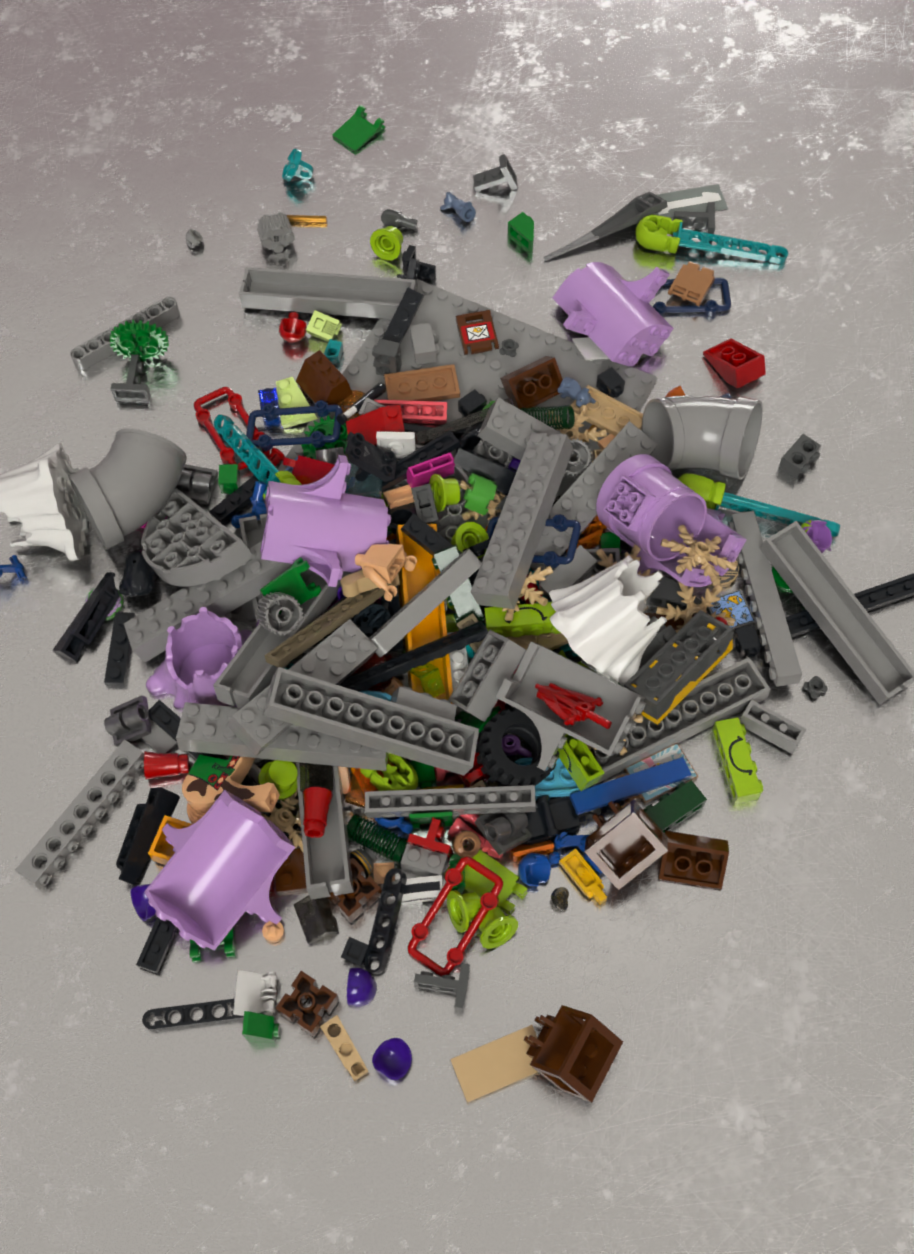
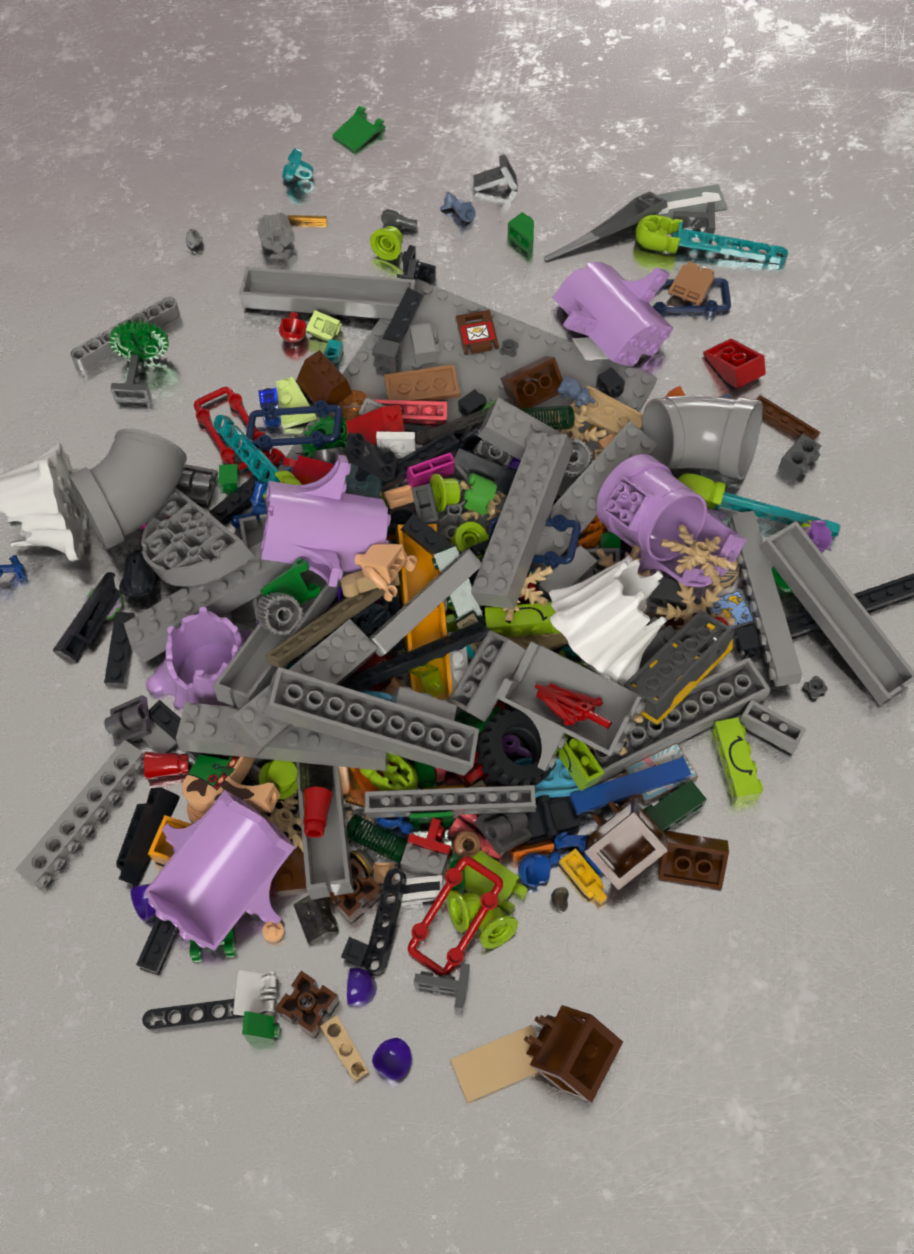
(373, 394): black piece -> none
(786, 421): none -> reddish brown tile

